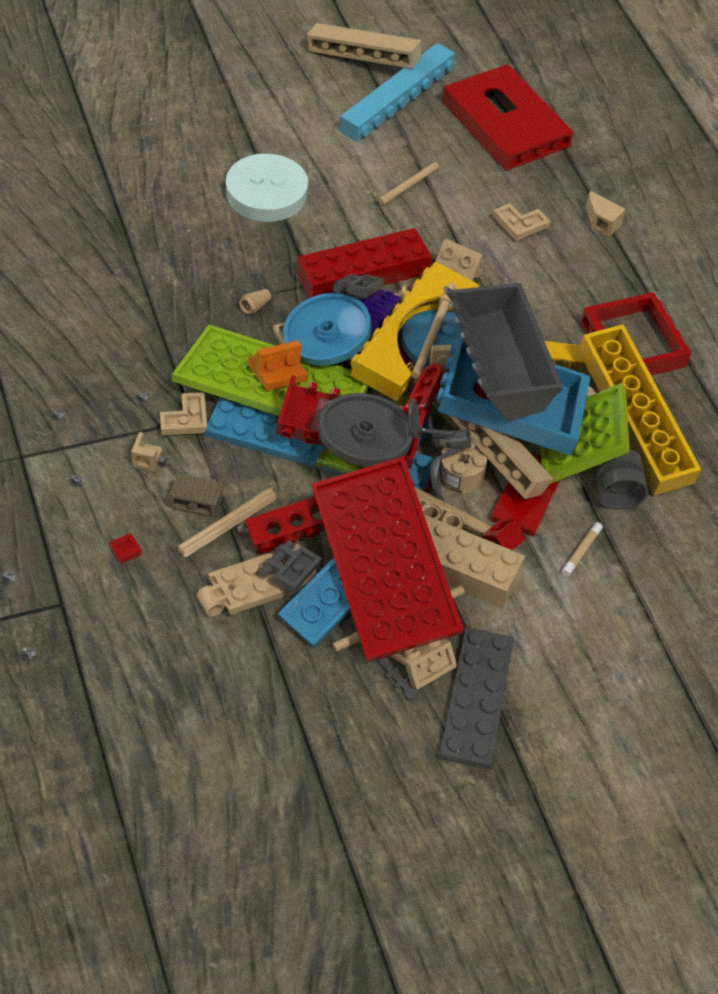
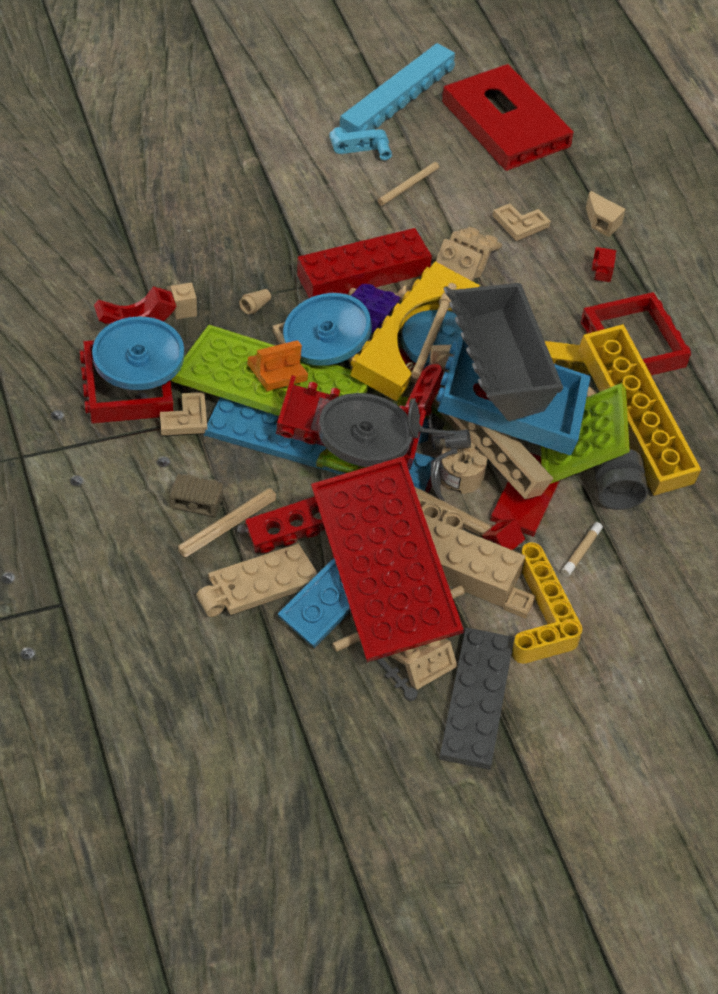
(120, 410): none -> red window
(125, 548): red tile -> none
(138, 353): none -> dark azure dish
(145, 455): tan panel -> none
(156, 304): none -> red arch
(185, 300): none -> tan slope
(266, 187): light aqua brick -> none
(295, 570): dark grey plate -> none
(350, 142): none -> medium azure beam
(359, 286): dark grey plate -> none
(364, 45): tan brick -> none
(474, 240): none -> tan bracket
(519, 602): none -> tan tile
(542, 583): none -> yellow beam
(603, 264): none -> red brick

